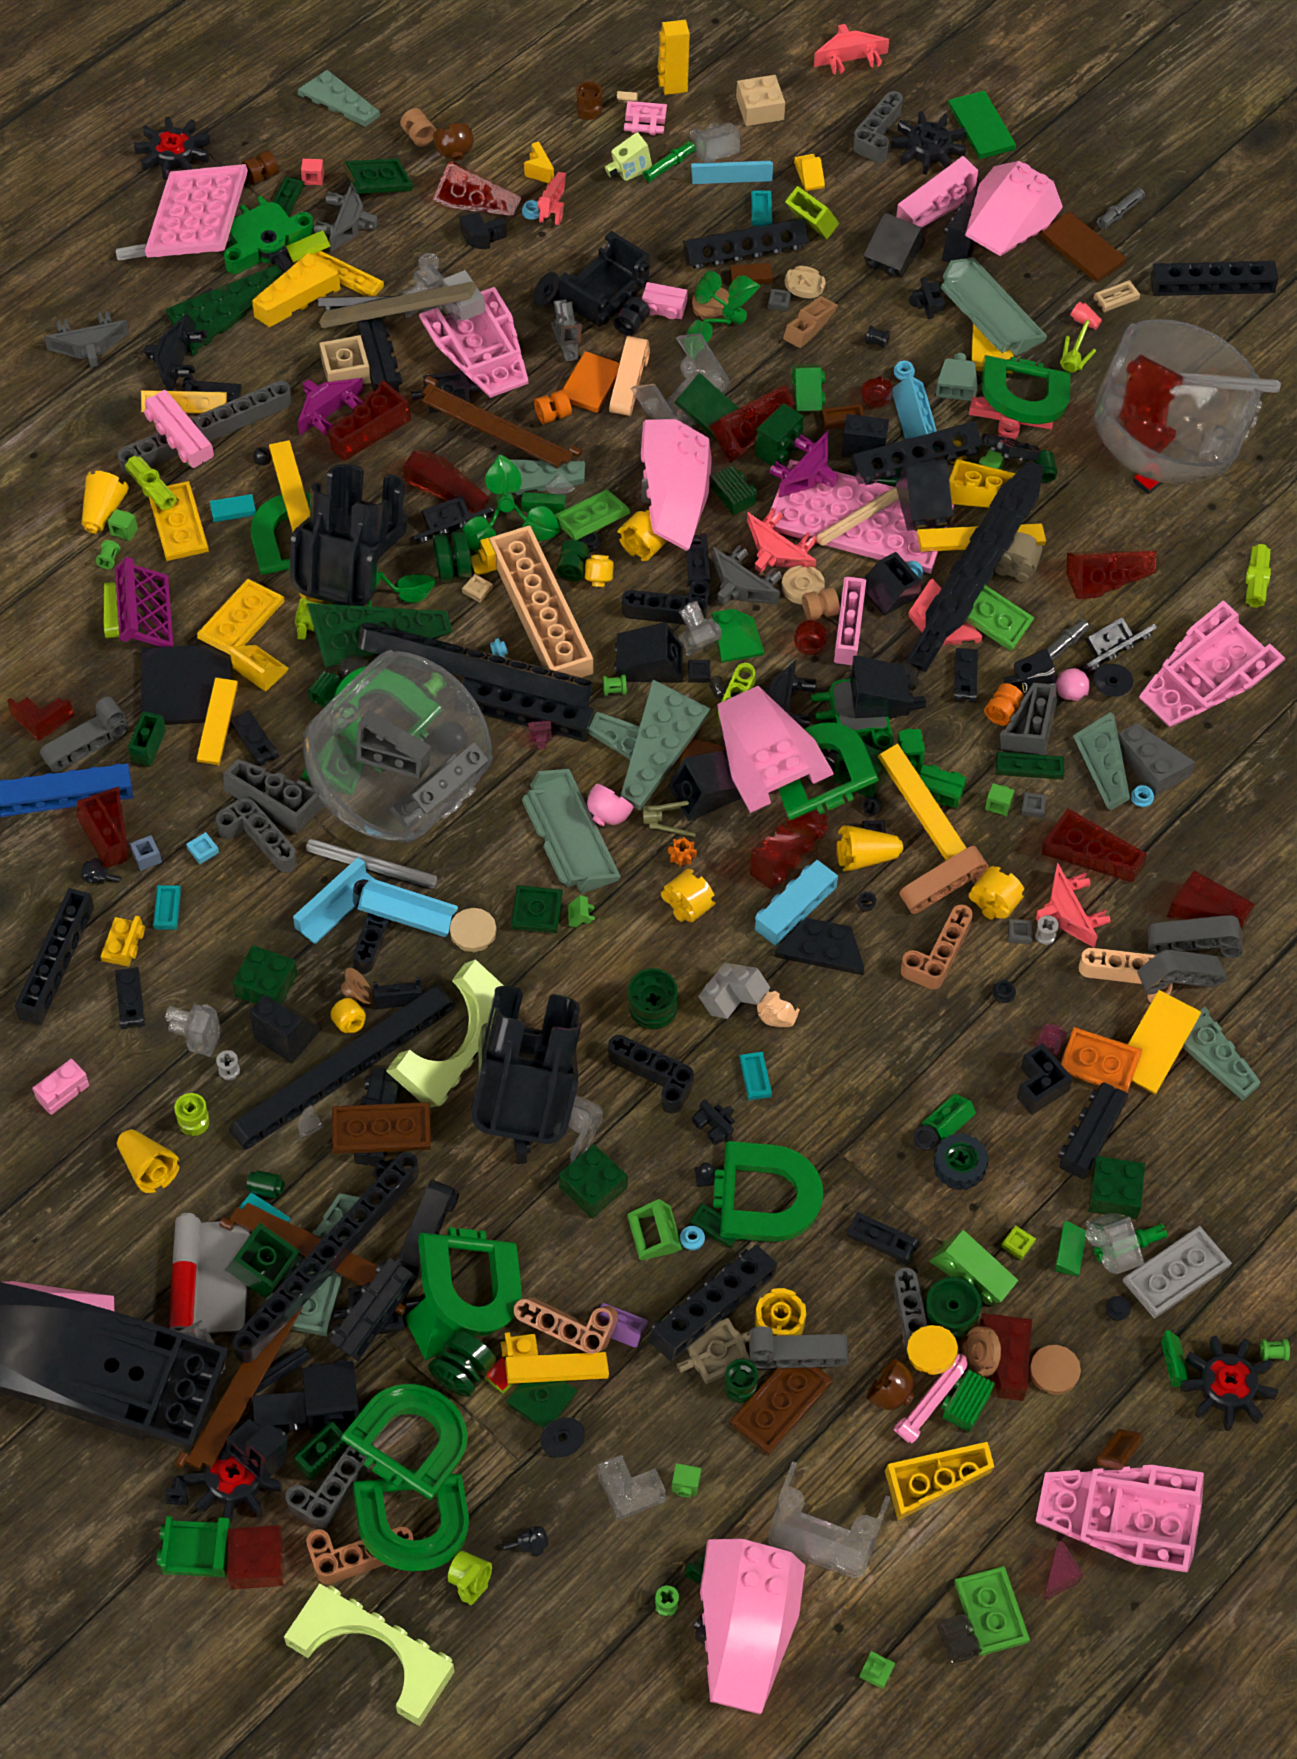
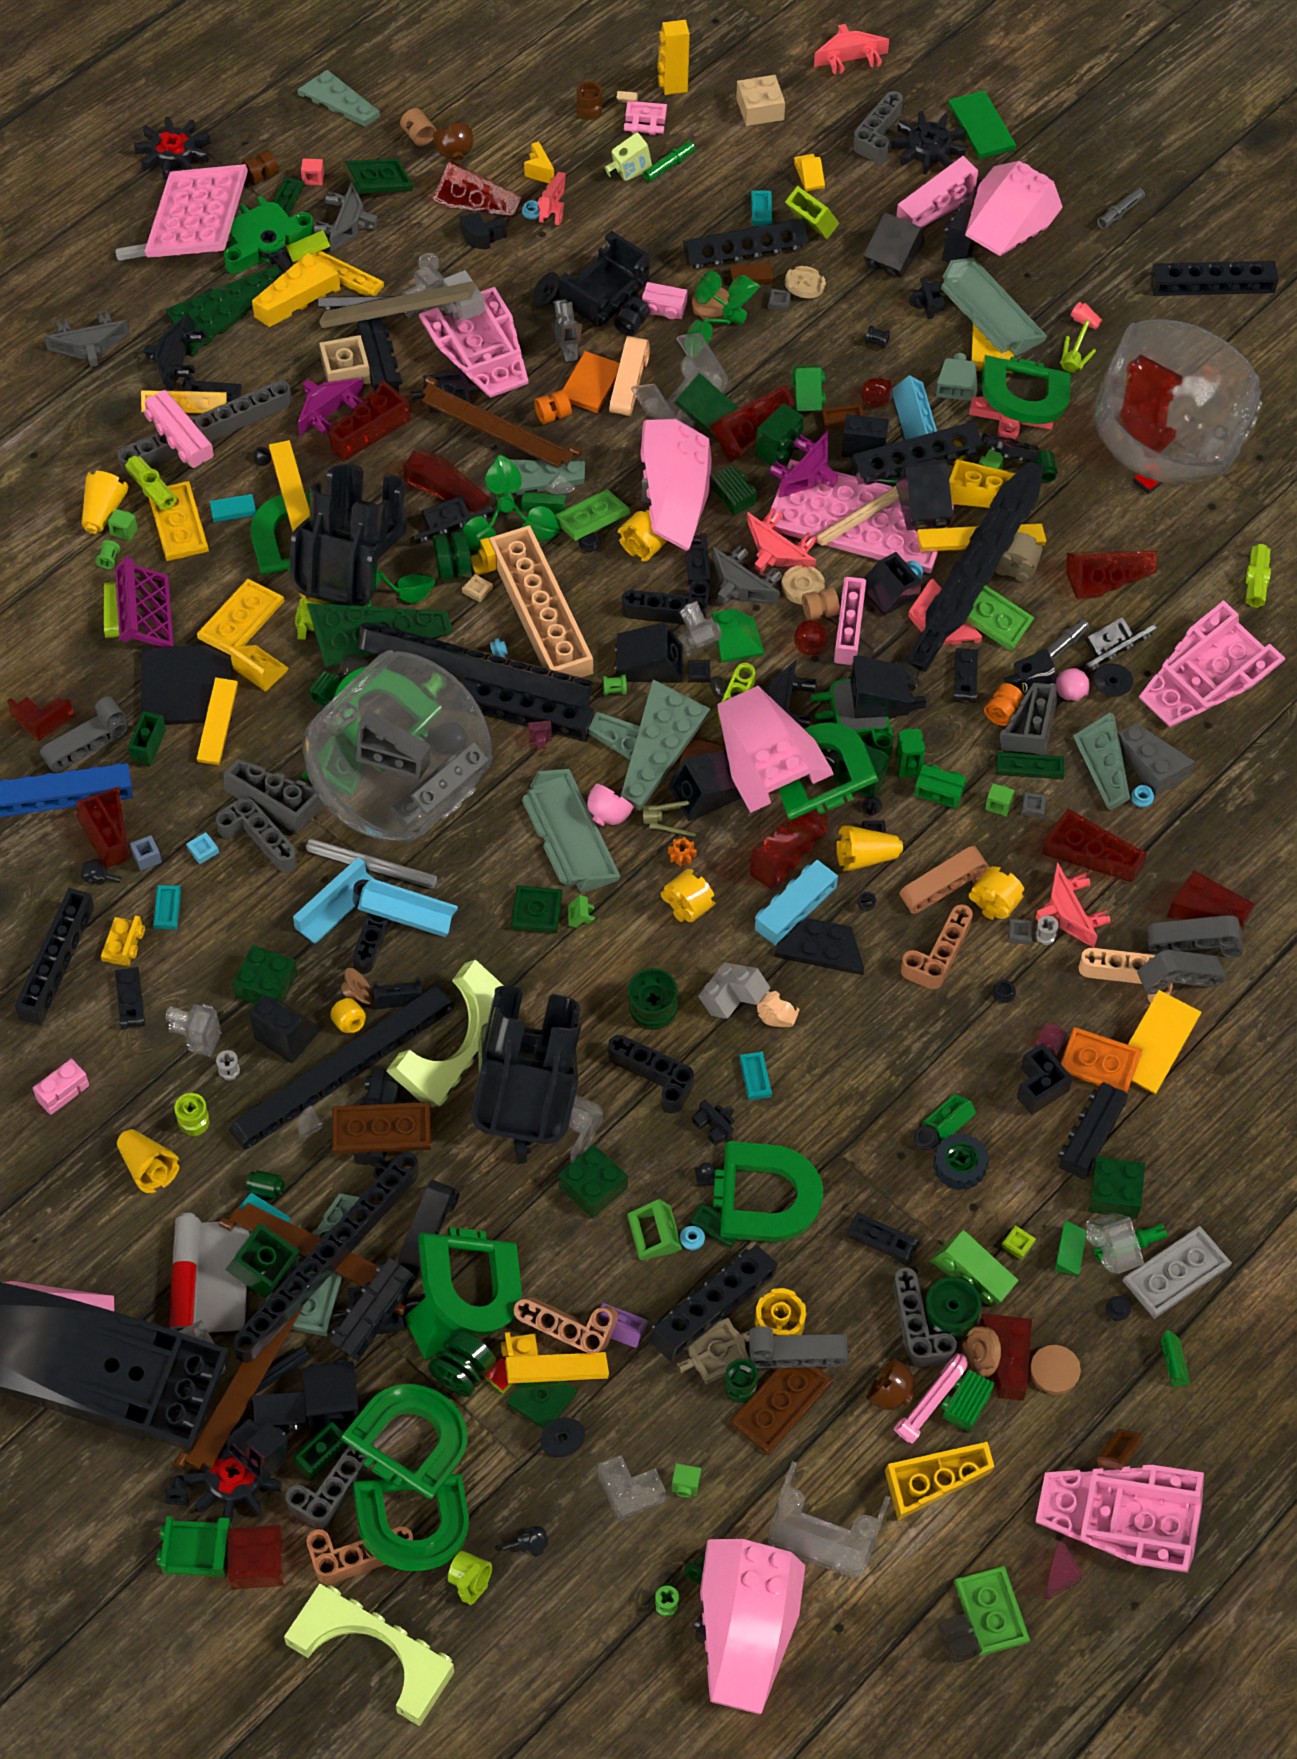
(254, 738): black plate -> none
(473, 929): tan tile -> none
(572, 560): dark green wheel -> none
(599, 570): yellow head -> none
(716, 142): clear brick -> none
(732, 172): medium azure panel -> none
(809, 321): medium nougat slope -> none
(877, 1670): bright green tile -> none
(903, 370): medium azure plate -> none
(921, 802): yellow tile -> none
(932, 1349): yellow tile -> none
(1083, 247): reddish brown tile -> none
(1119, 298): tan tile -> none
(1219, 1056): sand green wing -> none
(1225, 1369): black gear -> none
(1230, 382): light grey axle -> none
(1274, 1350): bright green bush -> none

